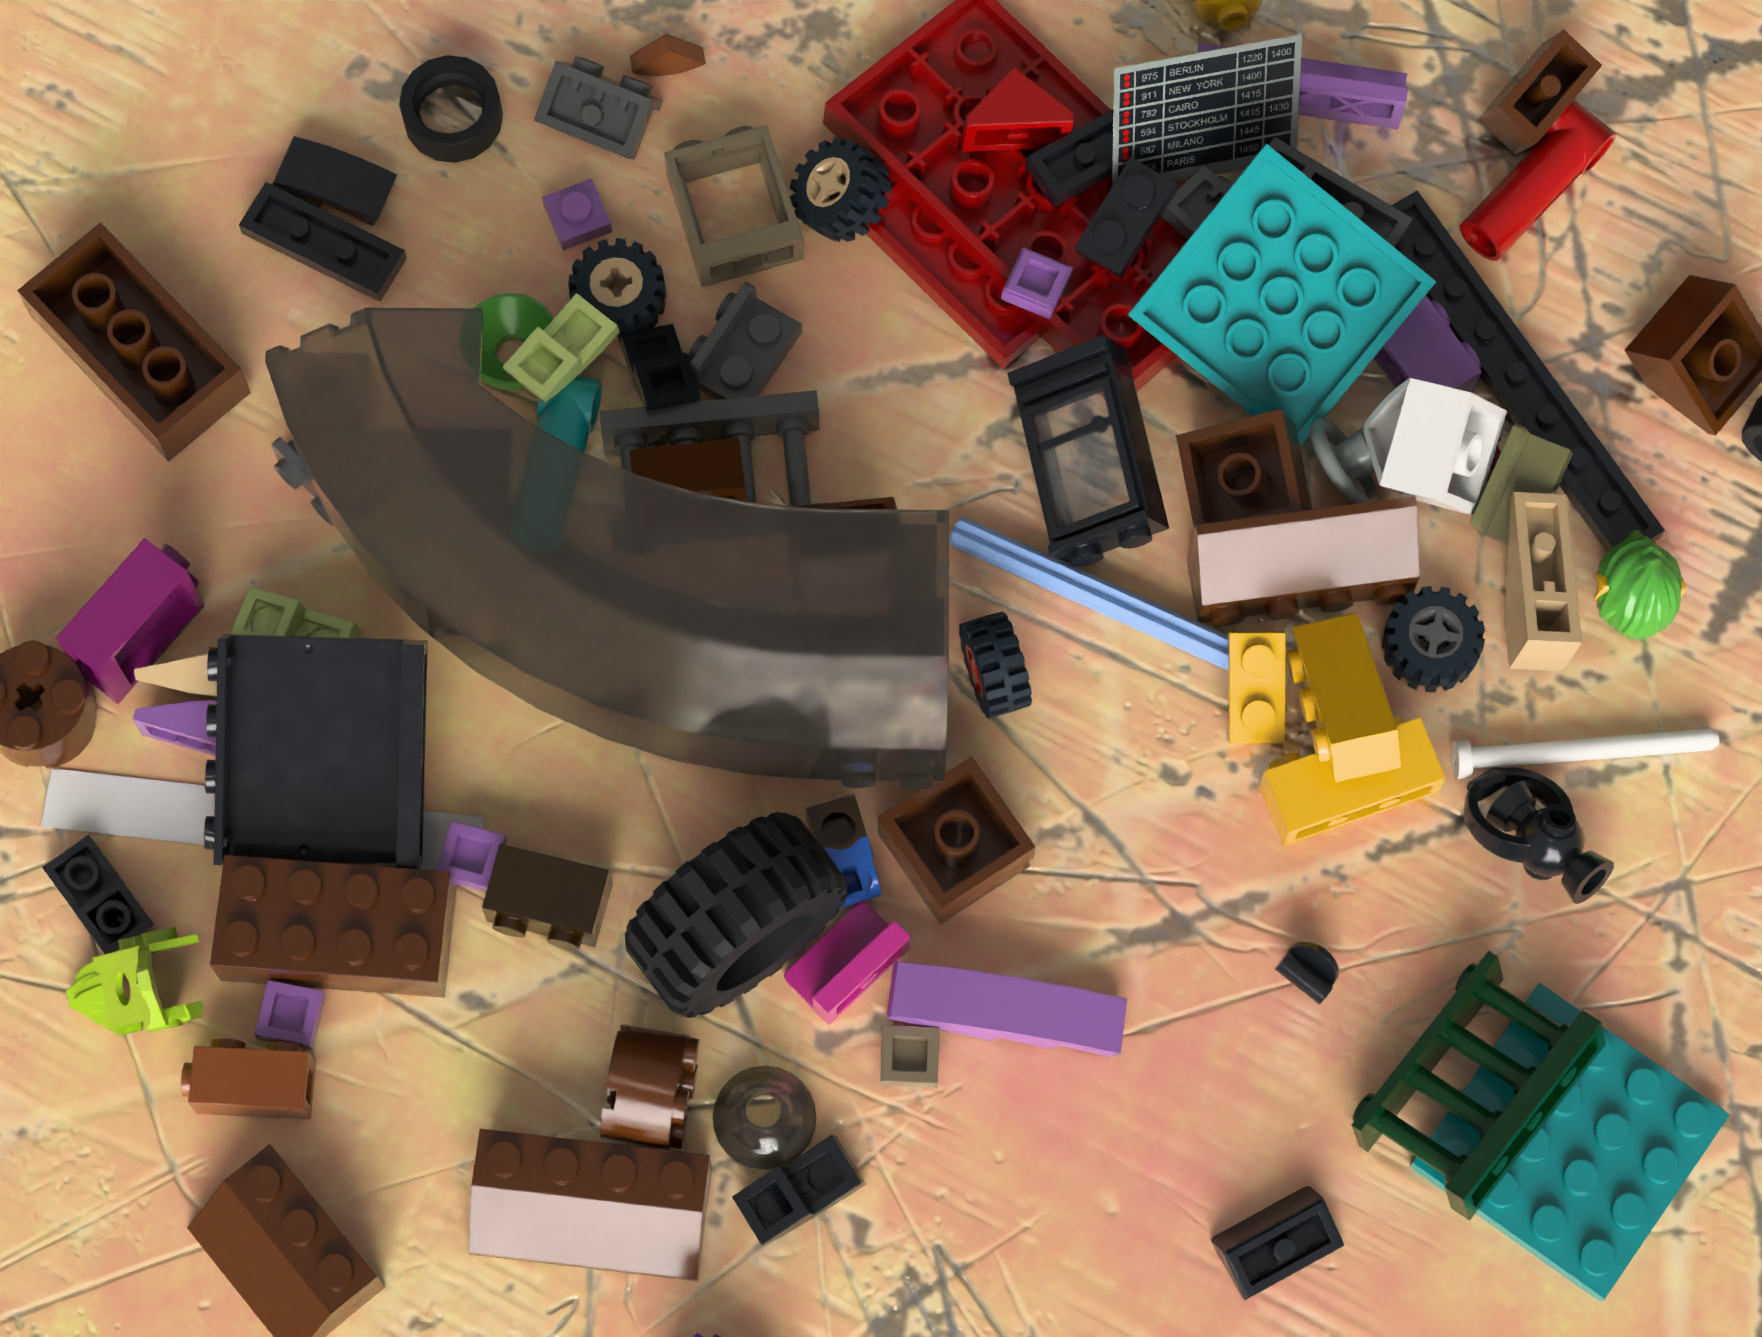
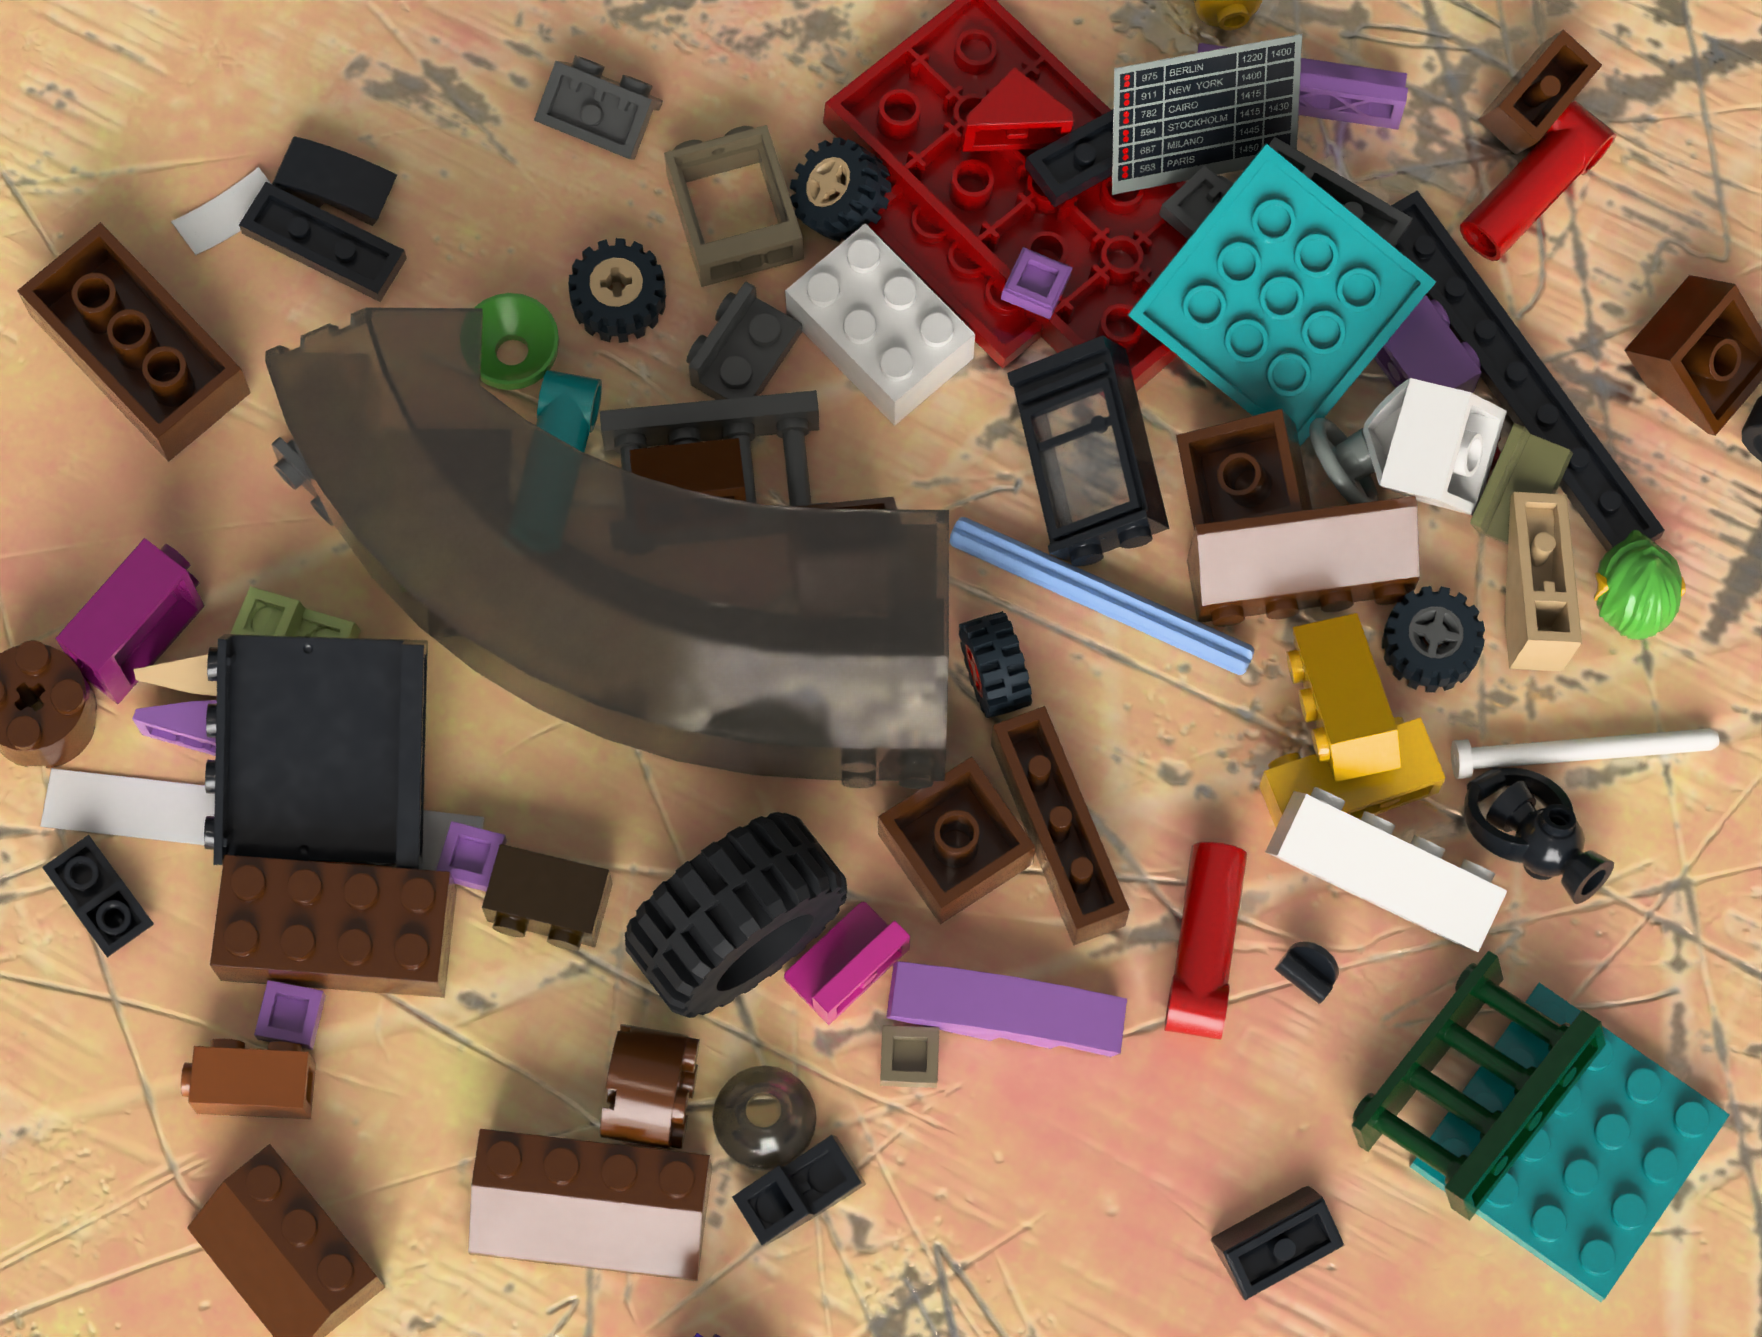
(100, 990): lime piece -> none
(220, 216): none -> white sticker
(441, 73): black tyre -> none
(561, 350): yellowish green slope -> none
(577, 214): medium lavender plate -> none
(659, 367): black slope -> none
(667, 57): dark orange tile -> none
(842, 835): leg -> none
(880, 324): none -> white brick
(1059, 825): none -> reddish brown brick
(1126, 218): black plate -> none
(1206, 940): none -> red piece
(1256, 687): yellow plate -> none
(1387, 870): none -> white brick

